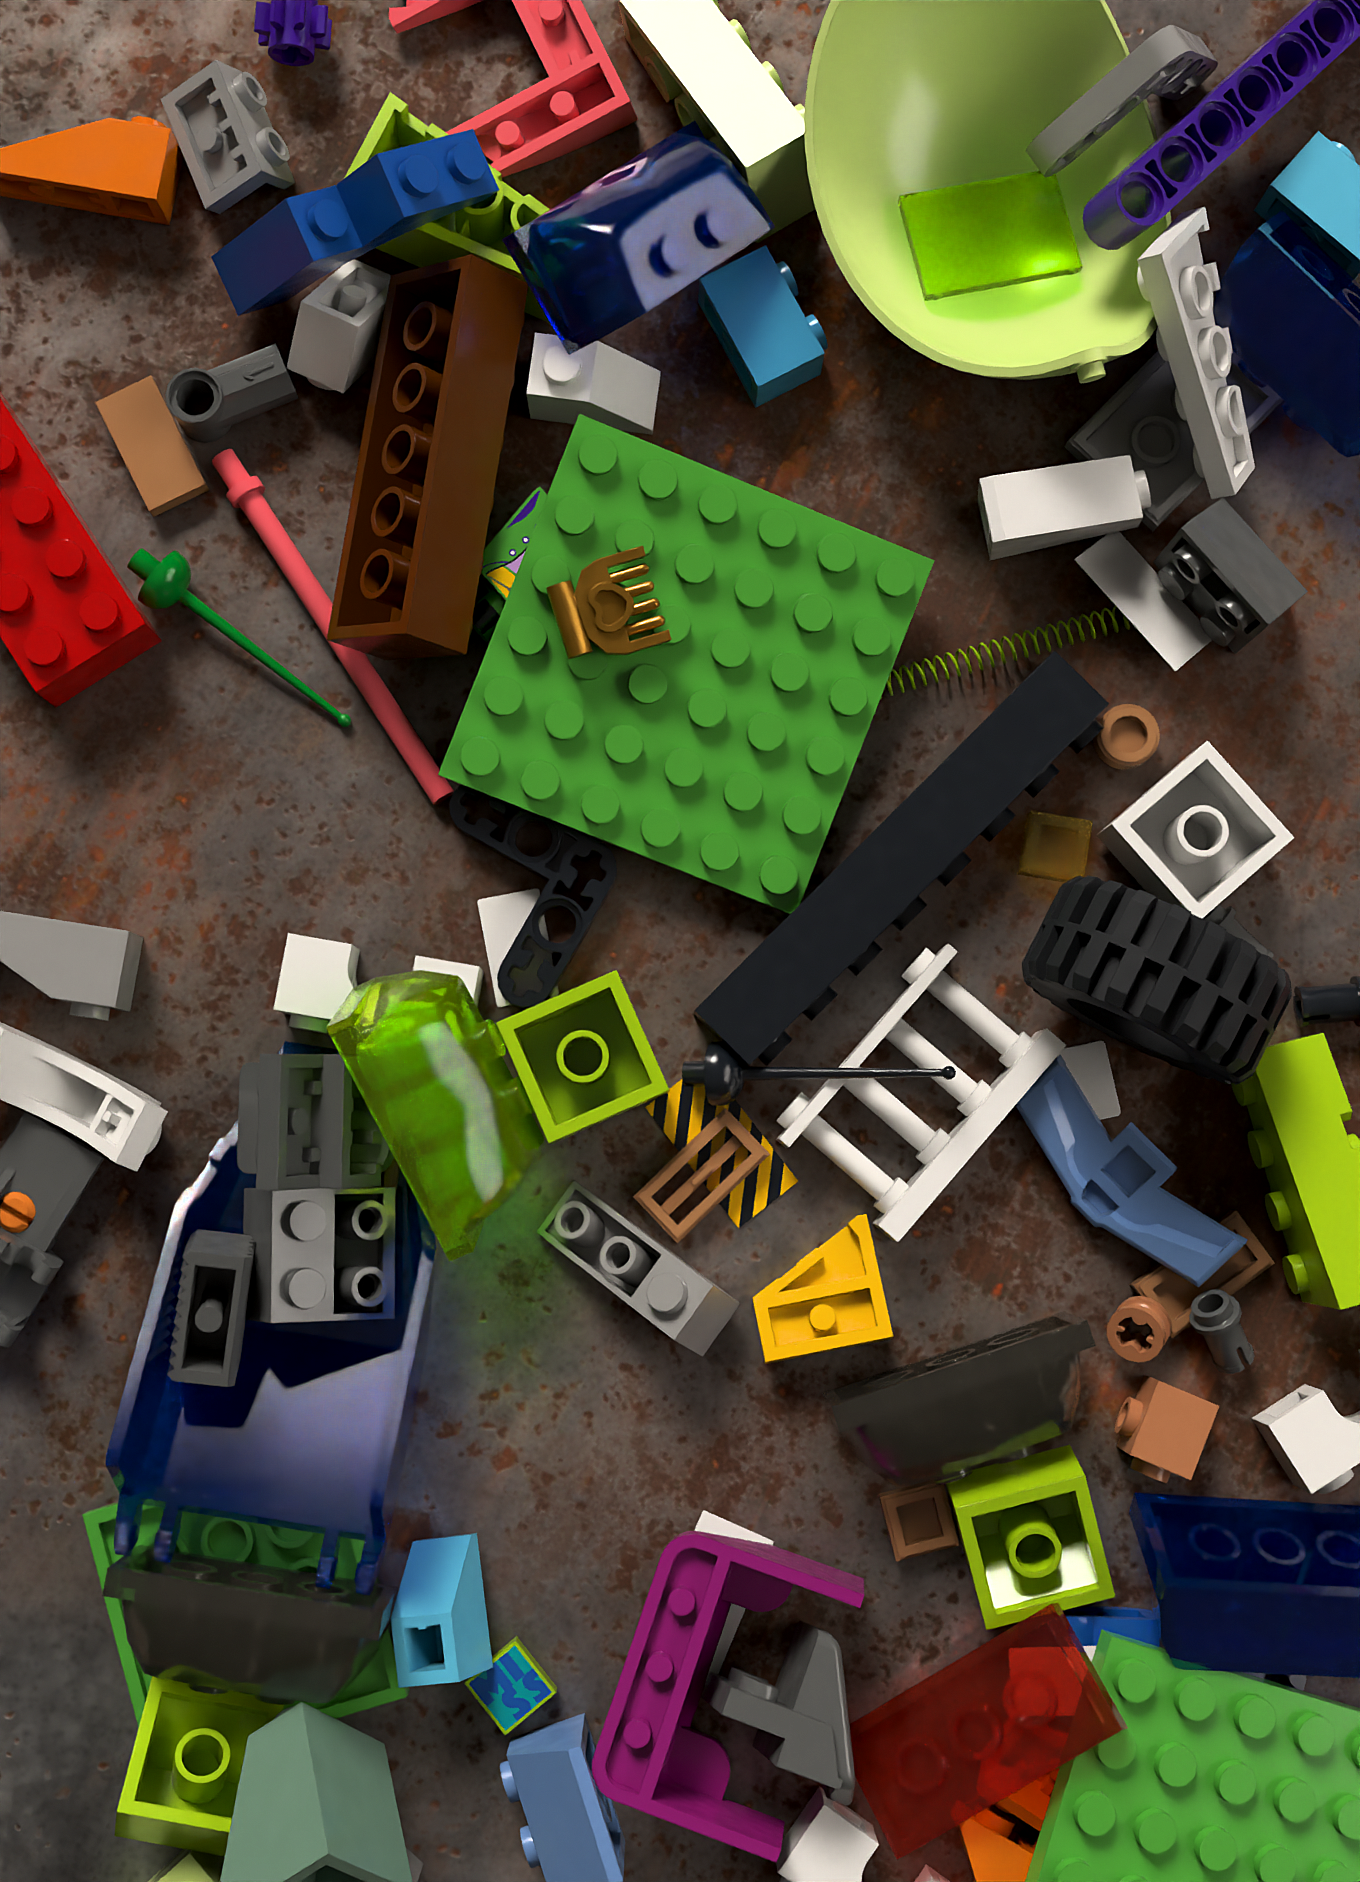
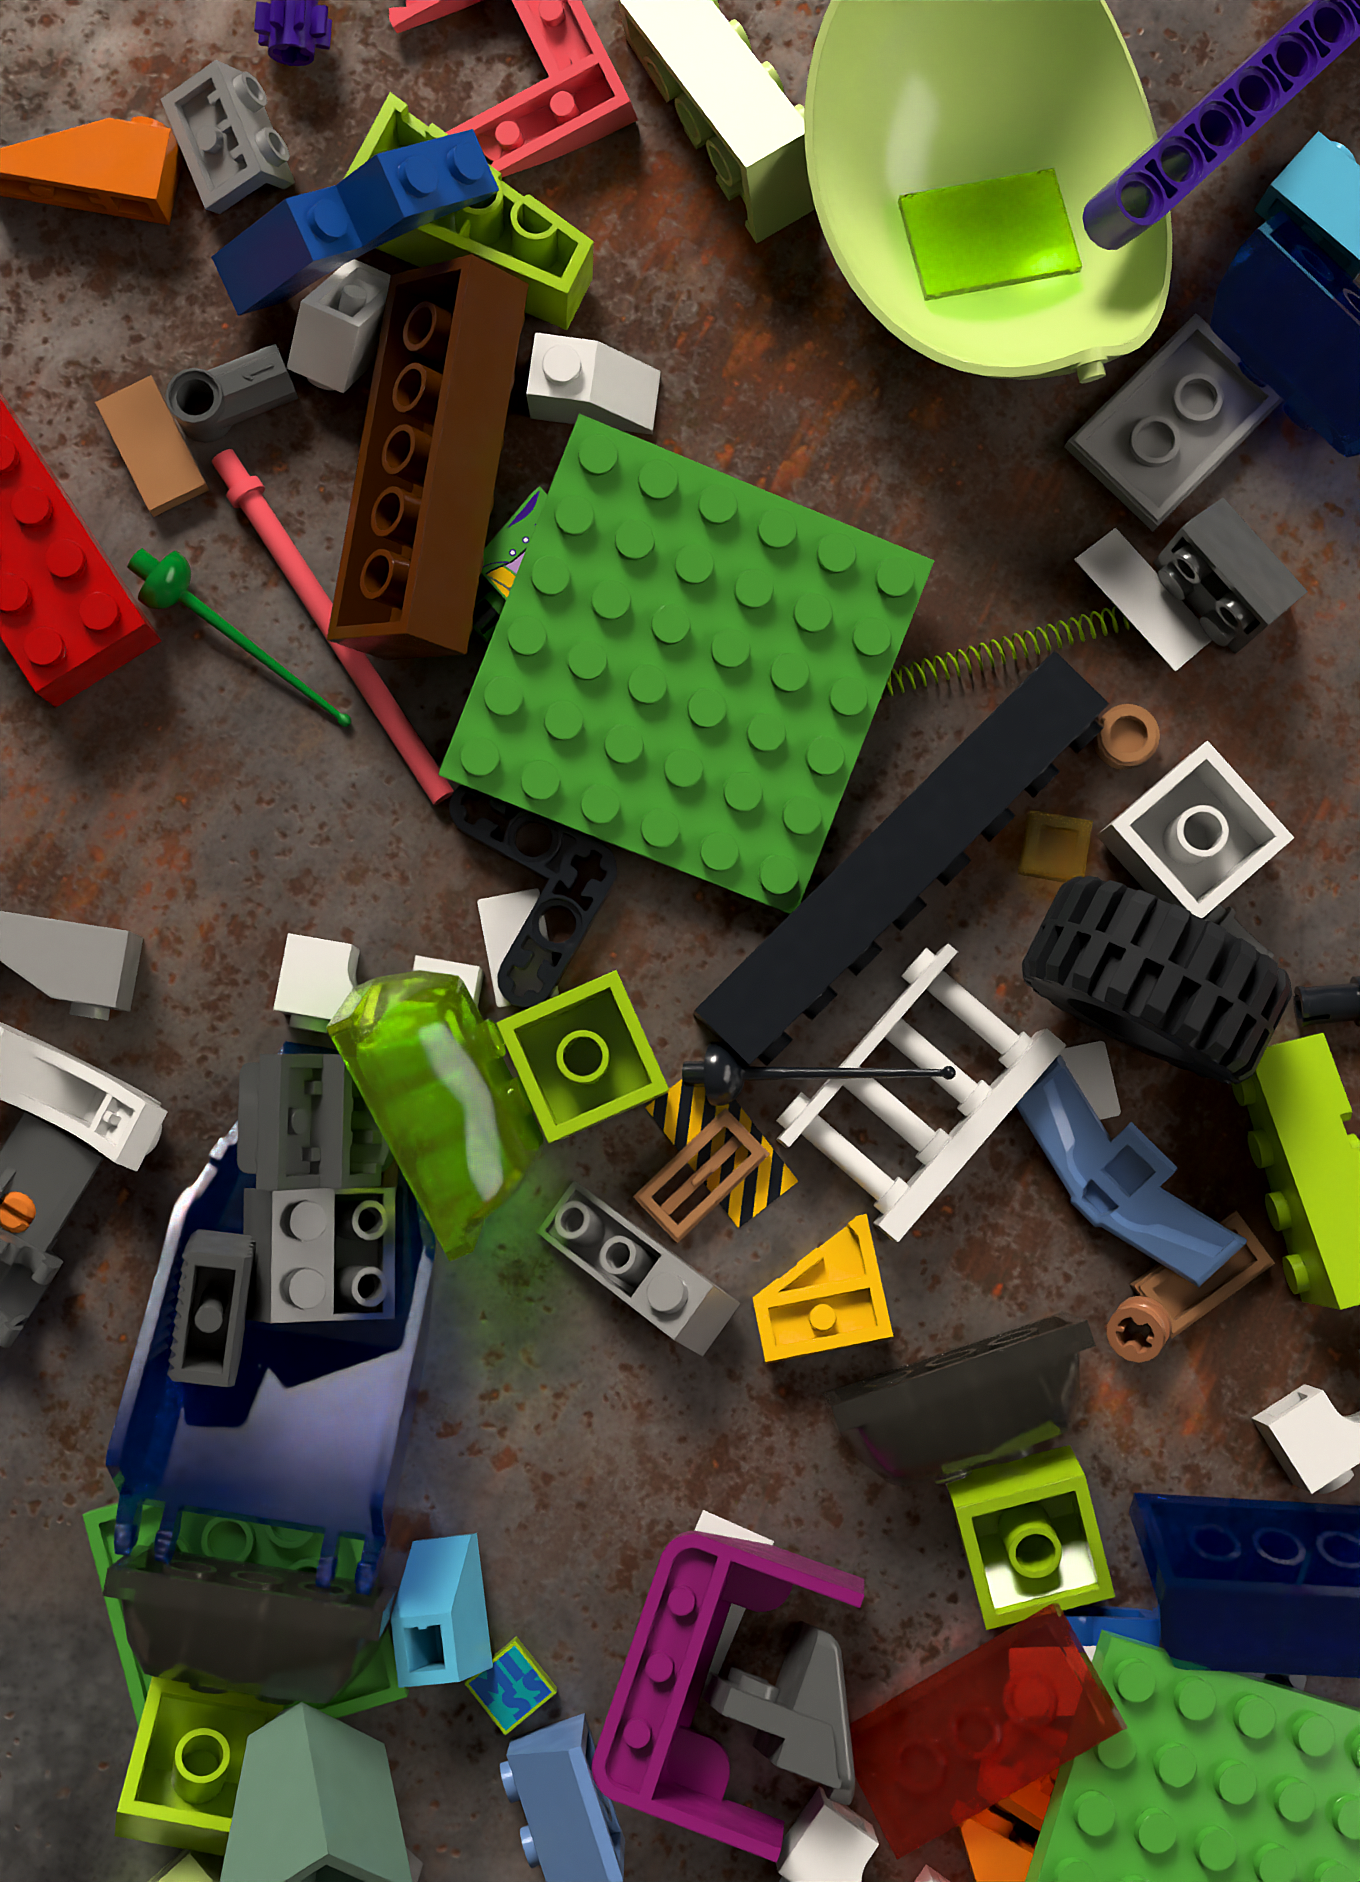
(601, 608): pearl gold piece -> none
(636, 236): clear blue windscreen -> none
(762, 325): dark azure brick -> none
(918, 1520): medium nougat tile -> none
(1060, 504): white slope -> none
(1164, 64): light grey beam -> none
(1164, 1429): nougat brick -> none
(1198, 352): white wing -> none
(1218, 1320): dark grey pin -> none

